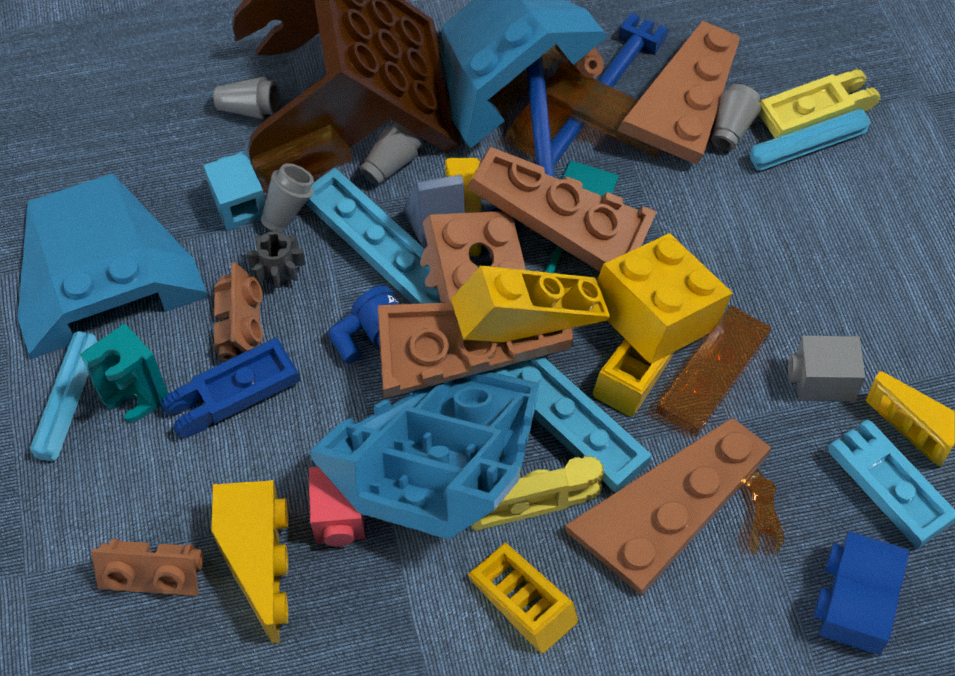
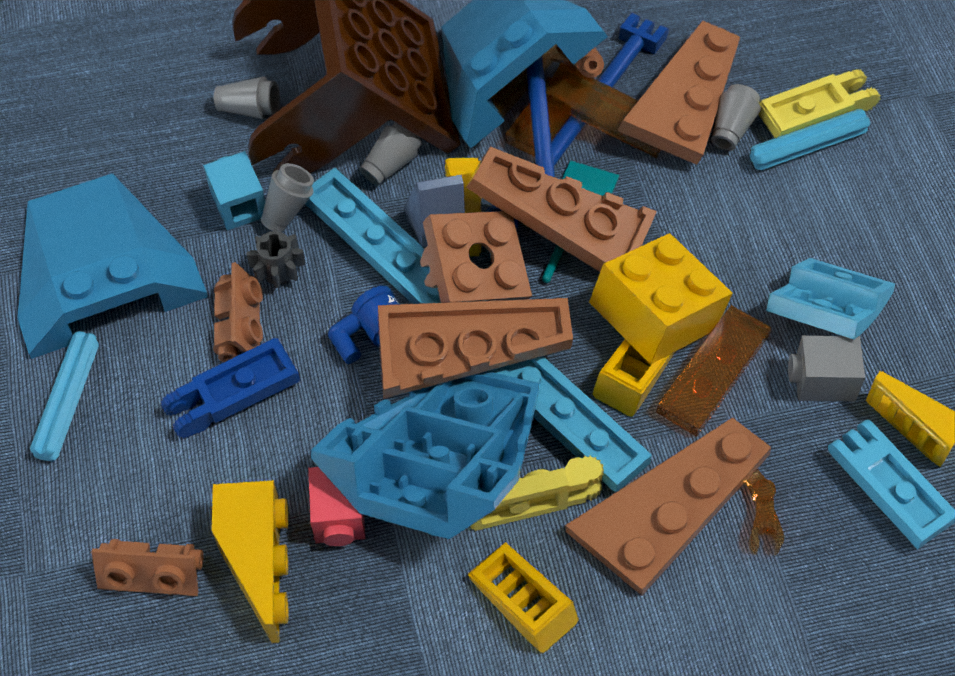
(124, 370): teal hinge -> none
(313, 152): clear orange tile -> none
(520, 304): yellow slope -> none
(831, 298): none -> medium azure slope
(862, 592): blue brick -> none

